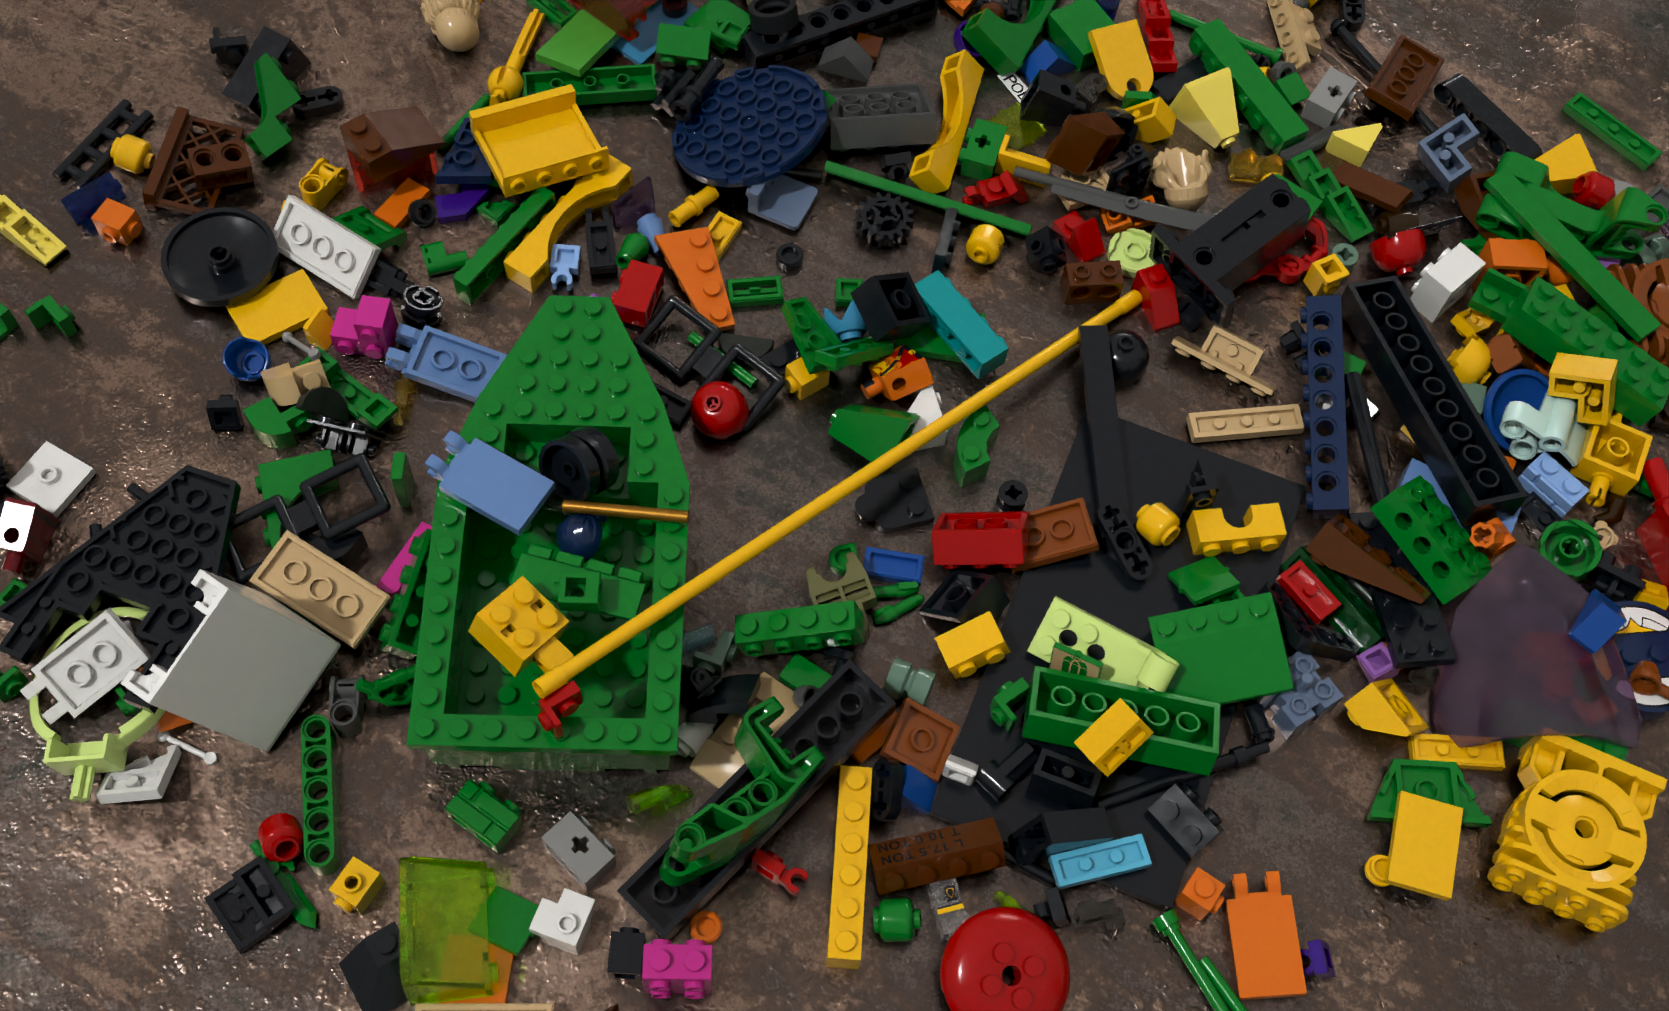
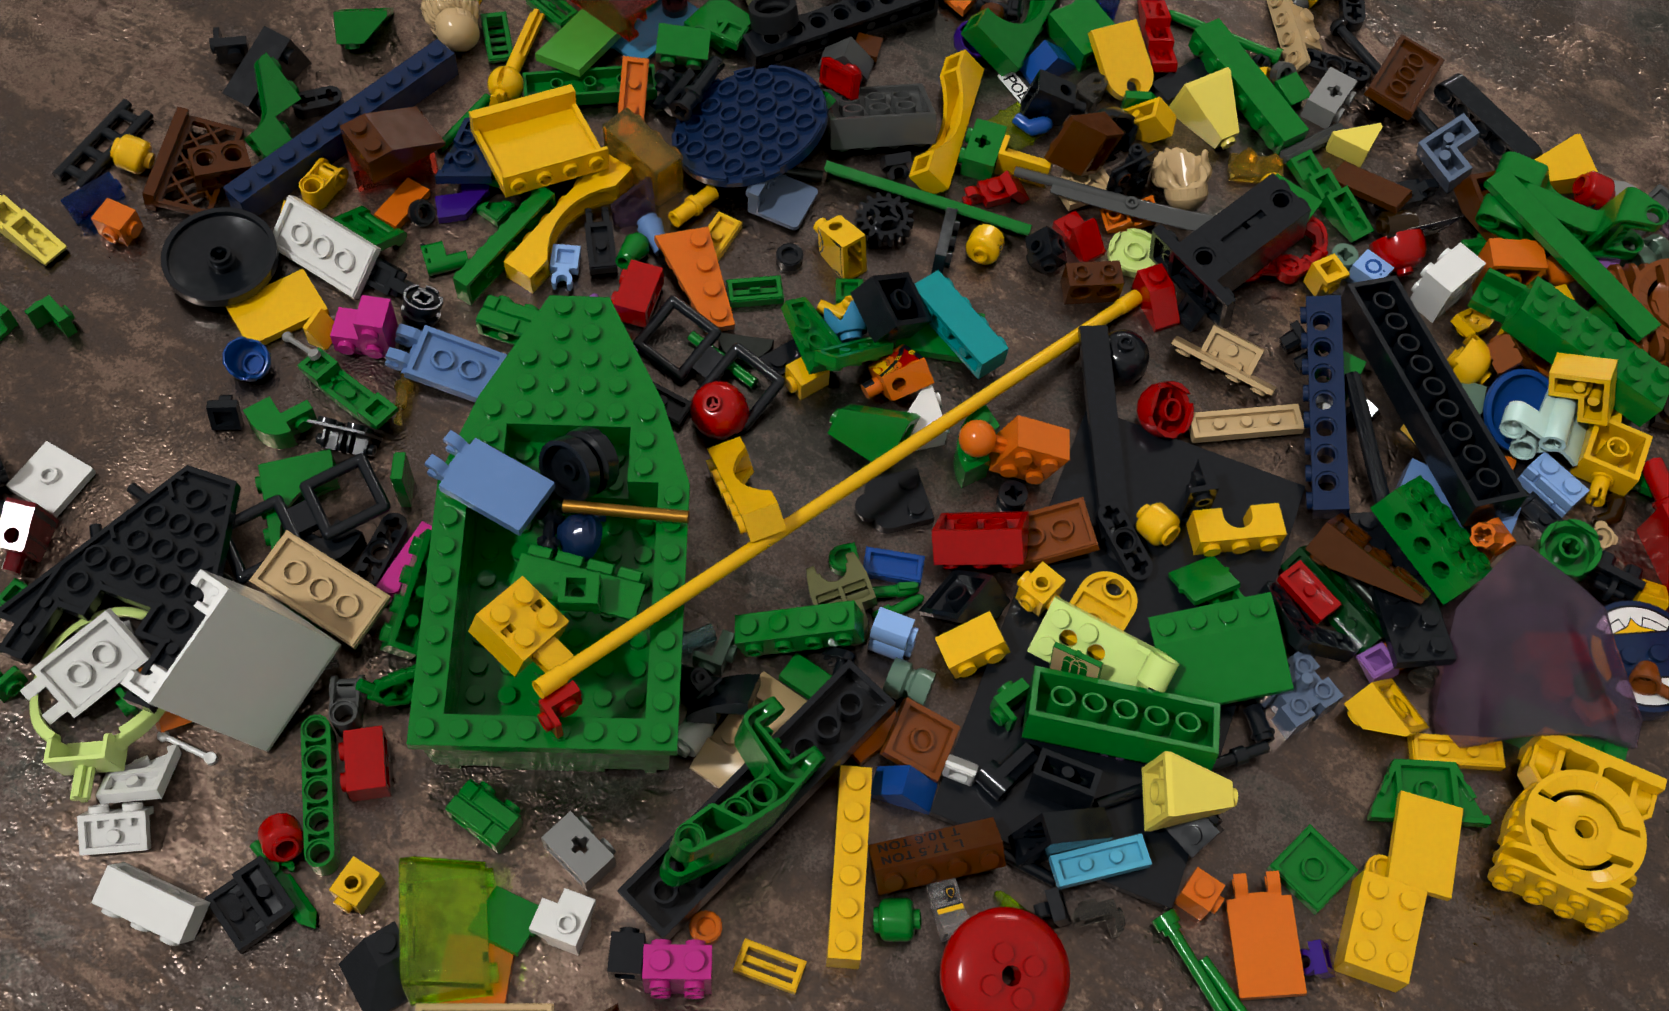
(114, 830): none -> white bracket
(150, 903): none -> white brick
(284, 168): none -> dark blue brick
(288, 383): tan brick -> none
(325, 403): pearl dark grey tile -> none
(359, 25): none -> green slope
(365, 763): none -> red brick
(378, 540): none -> black beam
(492, 20): none -> green slope
(504, 319): none -> green brick
(549, 520): none -> black bar
(633, 85): none -> orange tile
(646, 153): none -> clear yellow brick
(668, 795): clear neon green brick -> none
(751, 508): none -> yellow arch
(764, 978): none -> yellow tile
(771, 867): red plate -> none
(803, 694): dark grey hinge -> none
(838, 309): none -> yellow arm
(840, 77): none -> red tile
(842, 246): none -> yellow torso
(886, 790): black beam -> none
(892, 634): none -> light blue brick
(1021, 449): none -> orange brick
(1032, 126): none -> blue arm
(1039, 588): none -> yellow brick
(1096, 600): none -> yellow tile
(1113, 737): yellow hinge -> none
(1165, 409): none -> red cylinder
(1182, 792): none -> light yellow slope
(1312, 869): none -> green tile
(1343, 64): none -> black beam
(1369, 267): none -> light blue brick
(1380, 931): none -> yellow brick
(1597, 622): blue slope -> none
(1612, 131): green tile -> none

